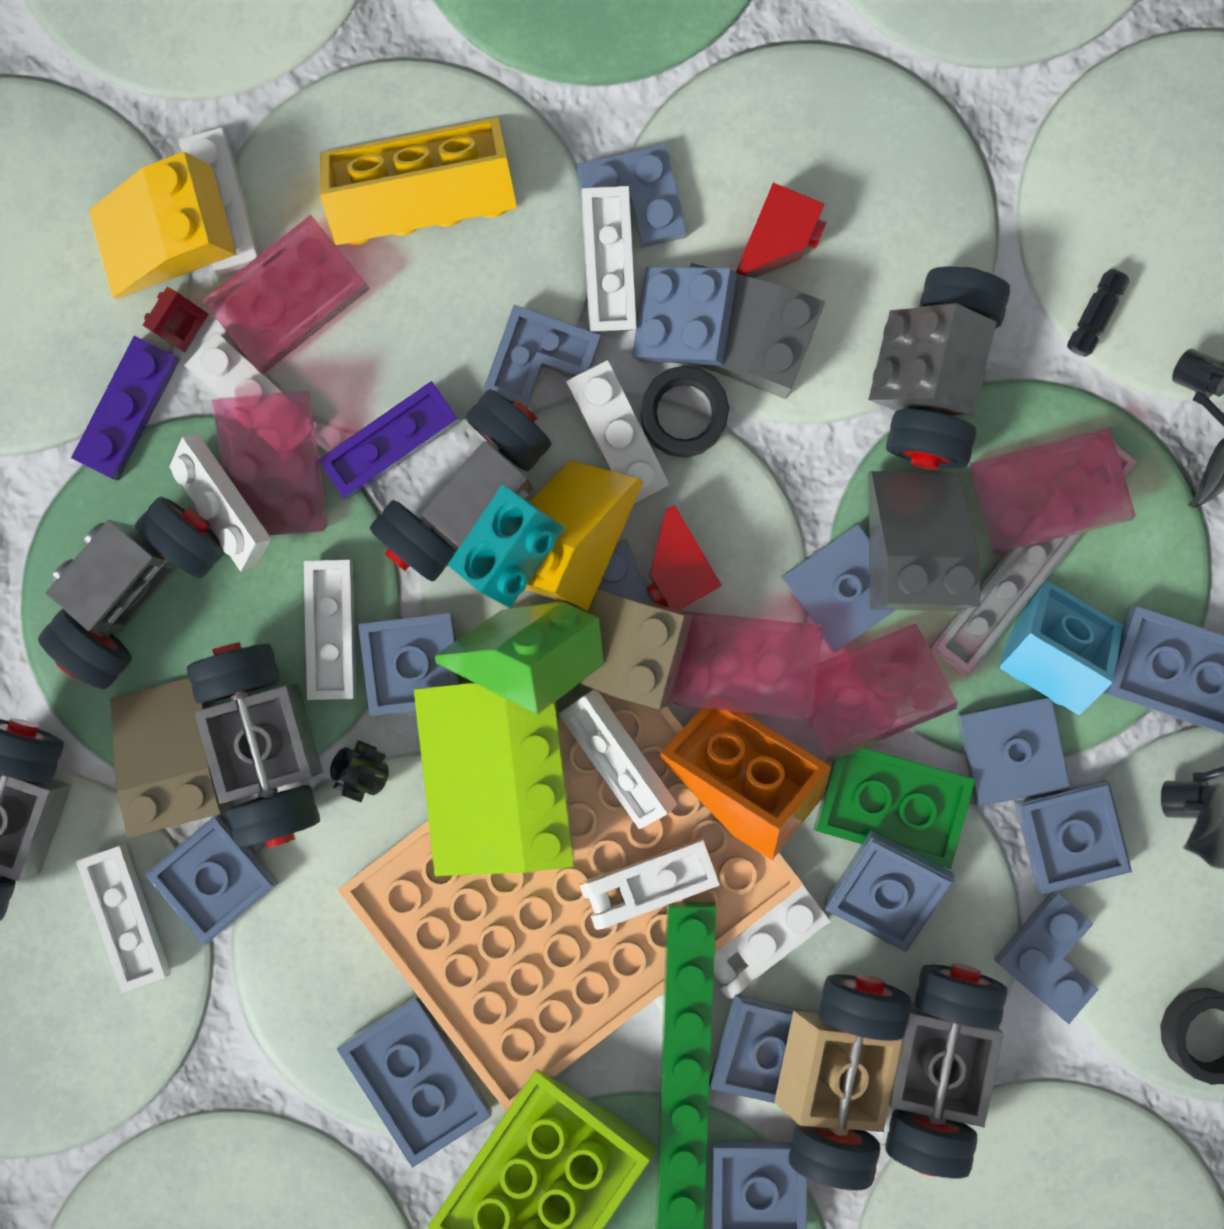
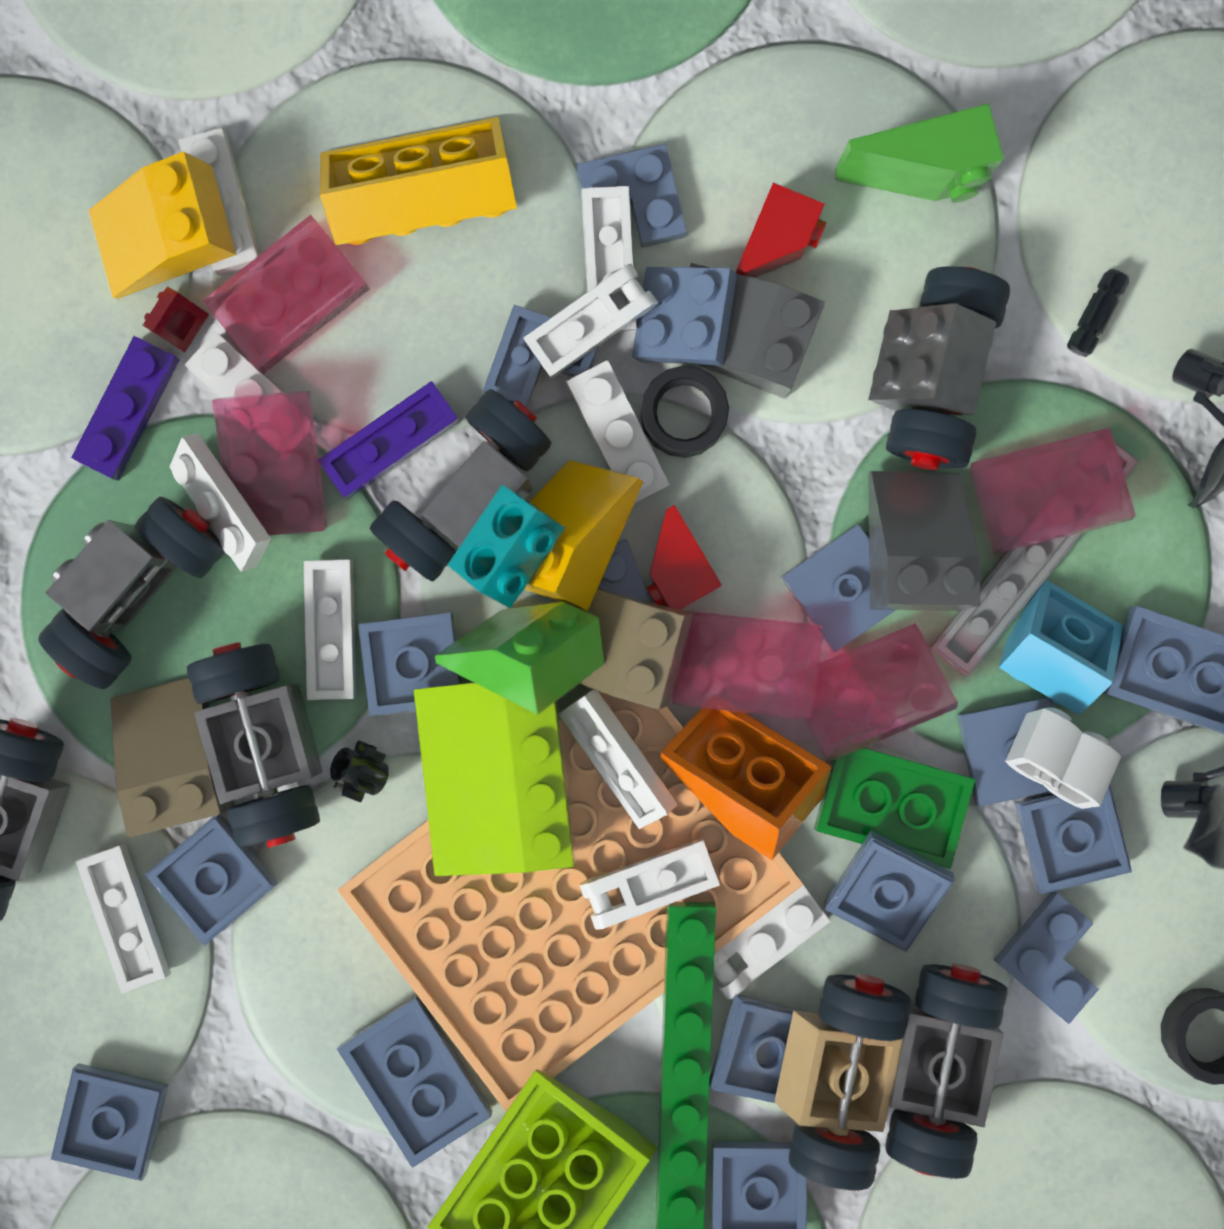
(109, 1122): none -> sand blue plate
(589, 321): none -> white plate
(927, 158): none -> bright green slope
(1063, 757): none -> white brick

